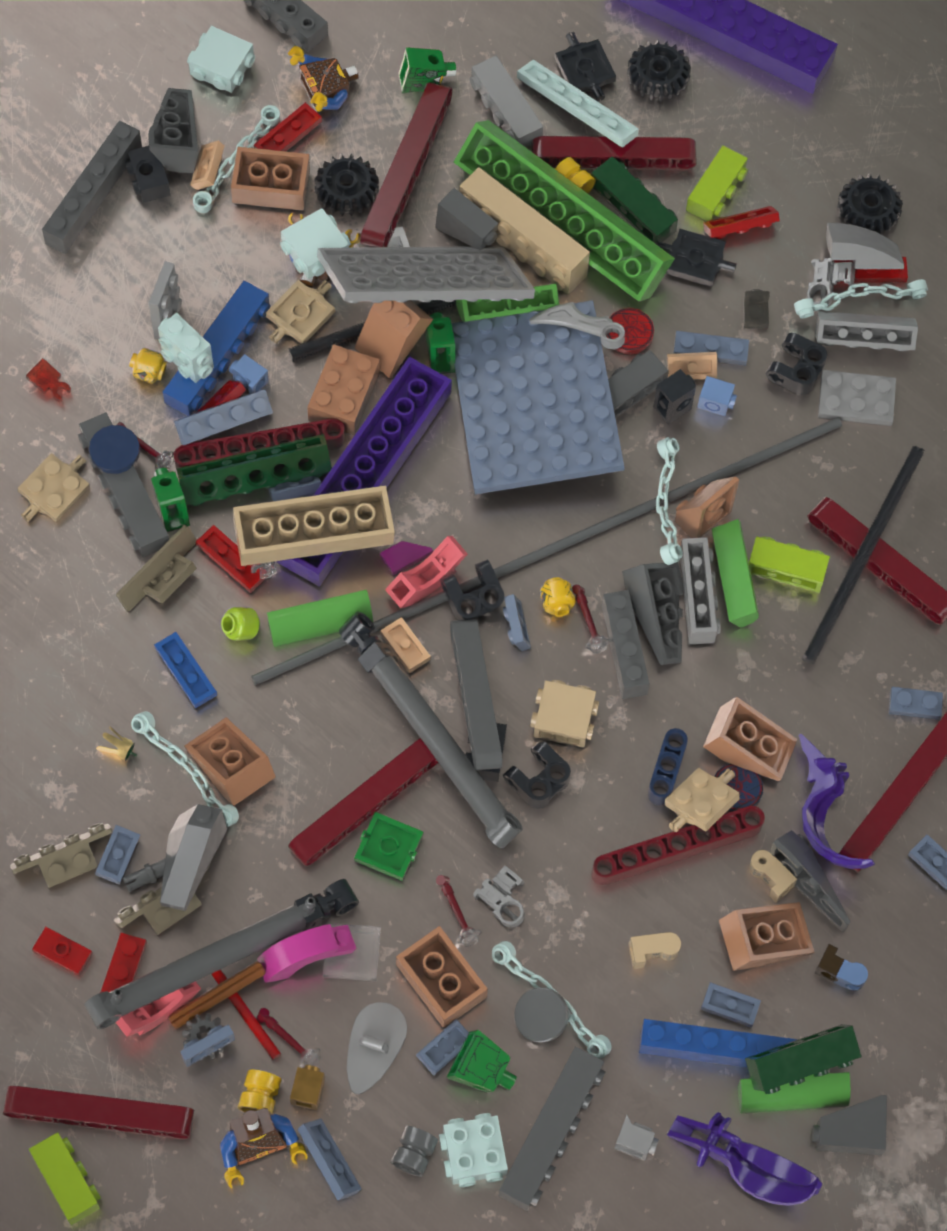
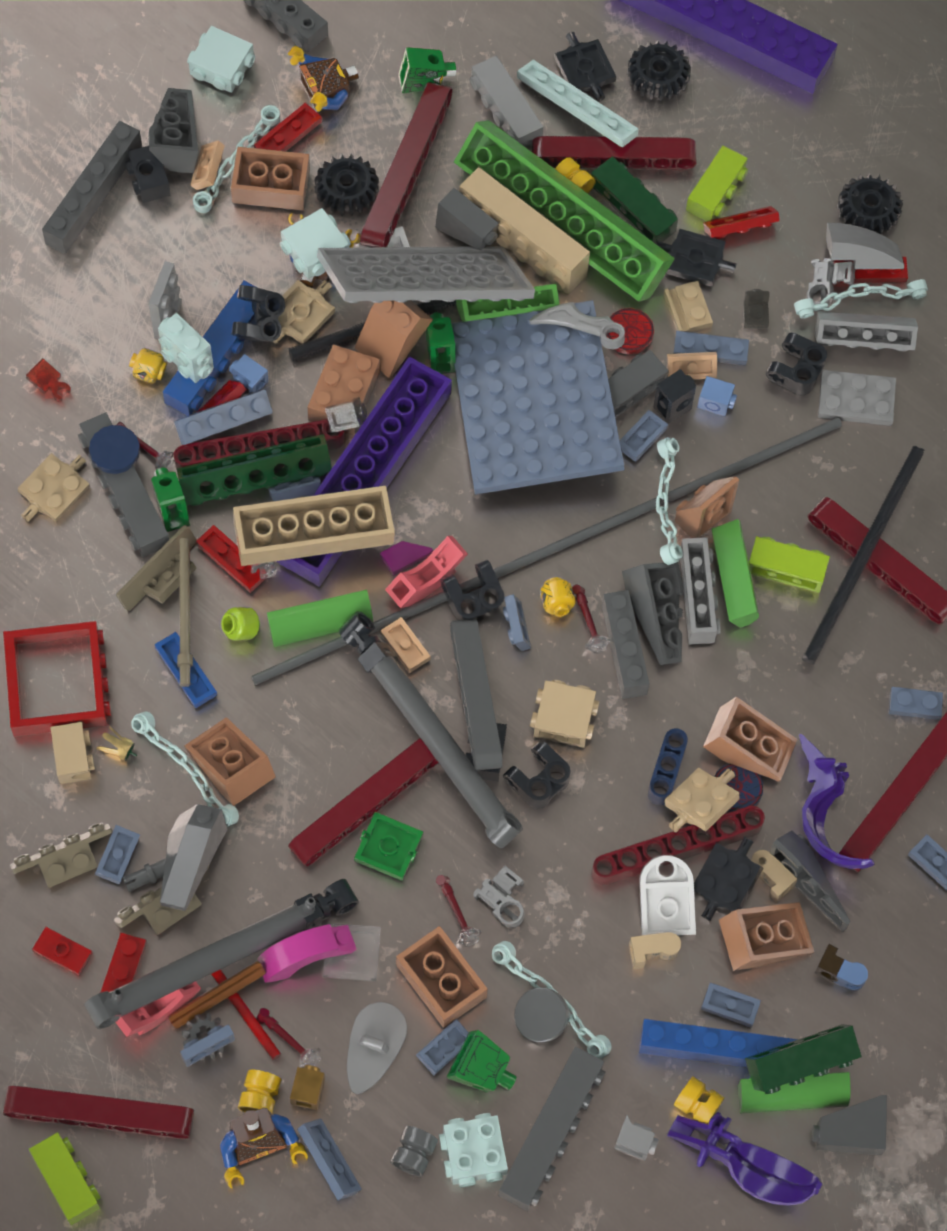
(41, 725): none -> red window
(71, 753): none -> tan brick
(184, 659): none -> dark tan bar
(263, 315): none -> black piece
(346, 415): none -> clear smoke bracket
(642, 435): none -> sand blue plate
(667, 900): none -> white tile
(688, 307): none -> tan plate
(693, 1093): none -> yellow wheel
(727, 878): none -> black plate

